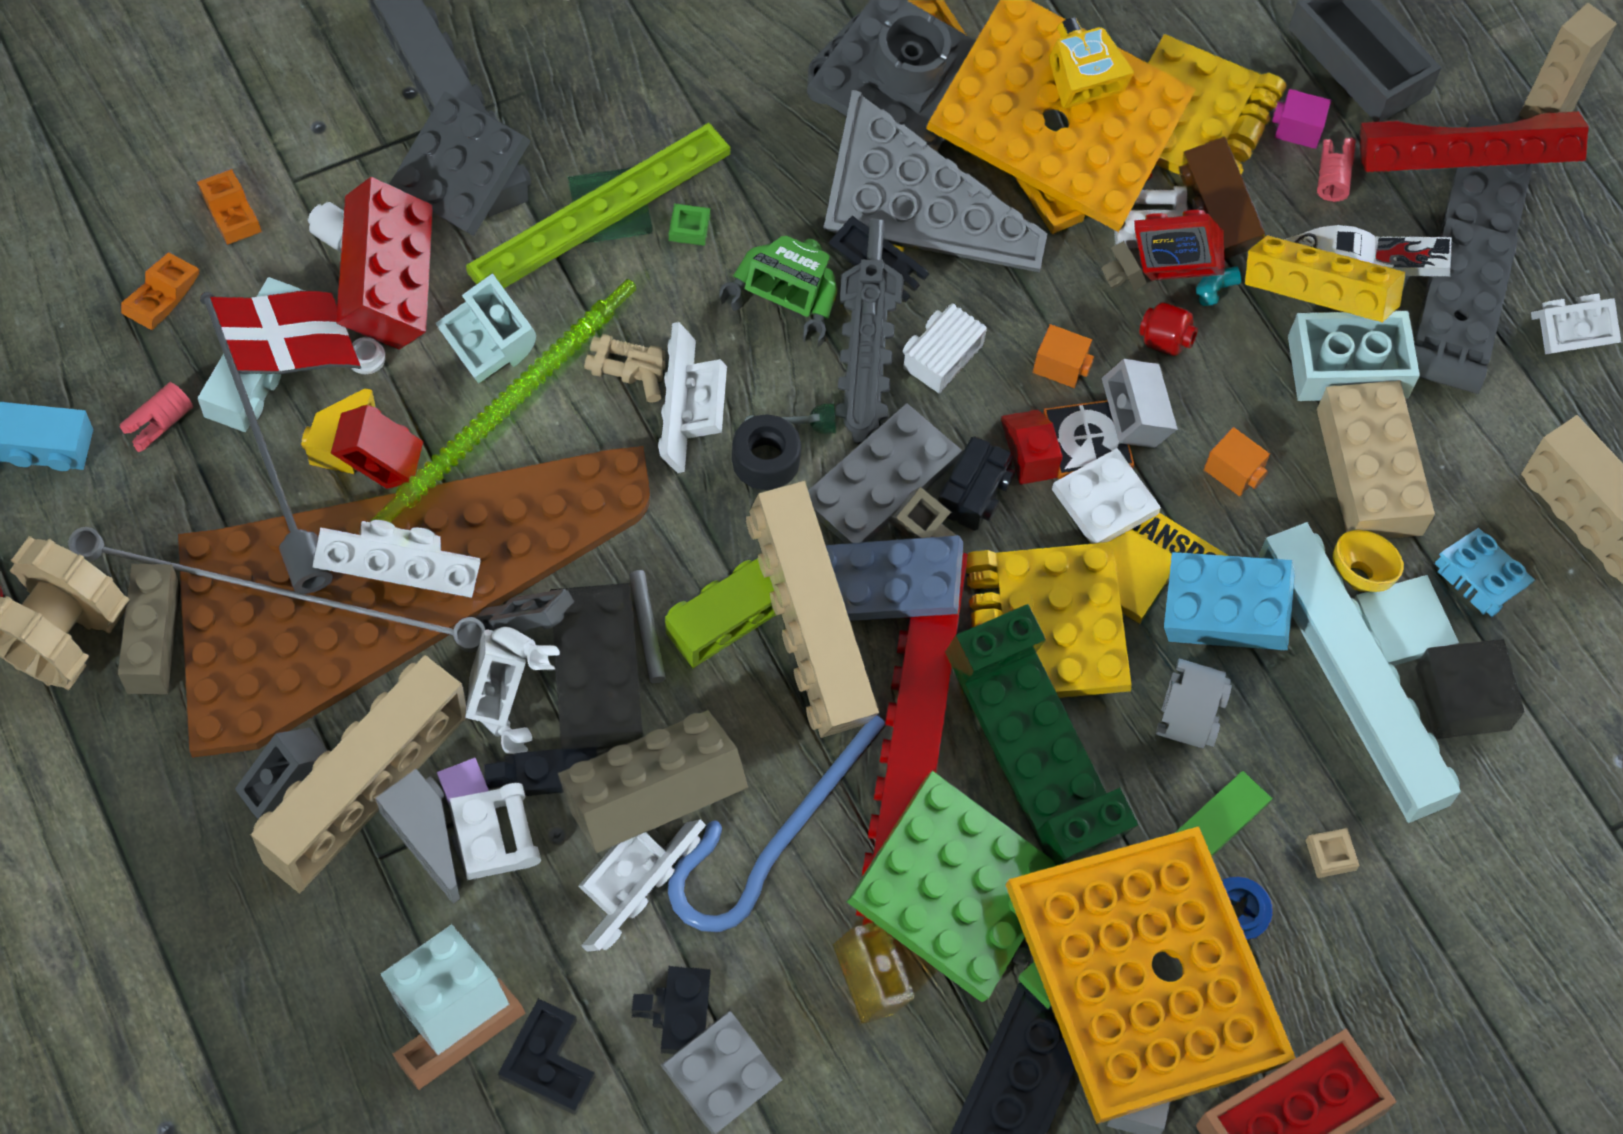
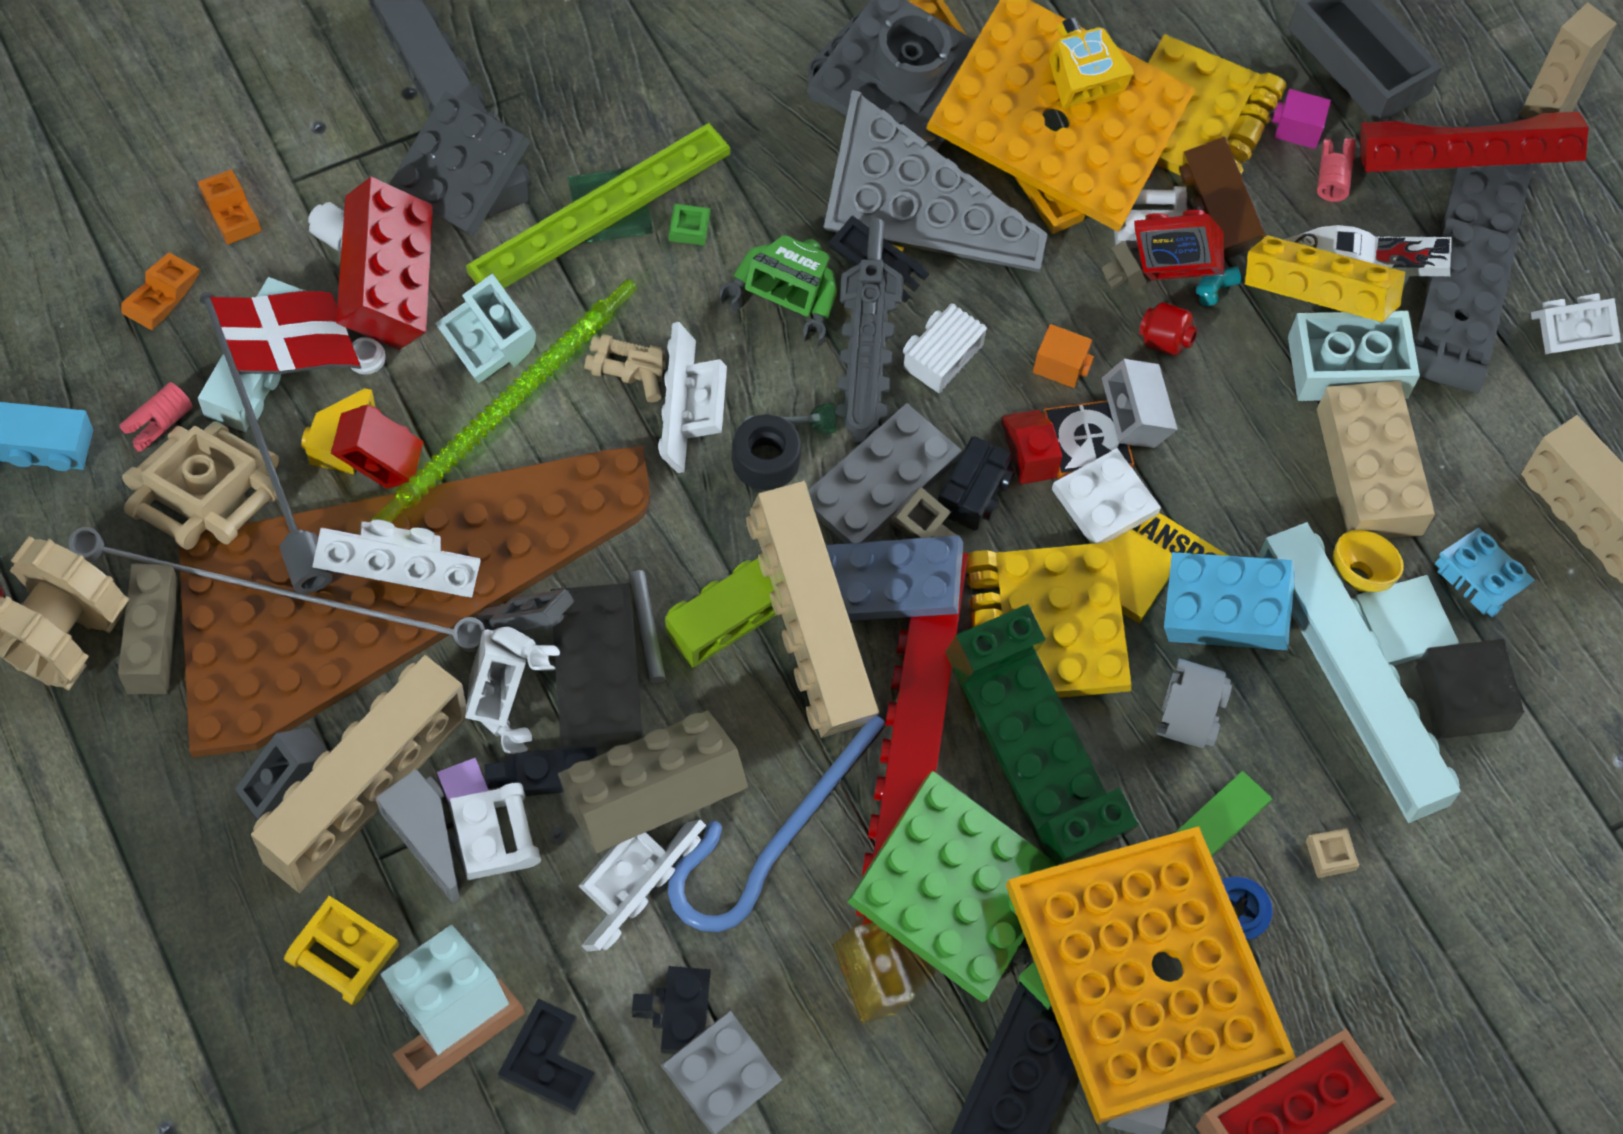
(203, 480): none -> tan brick
(349, 938): none -> yellow plate
(1237, 462): orange brick -> none

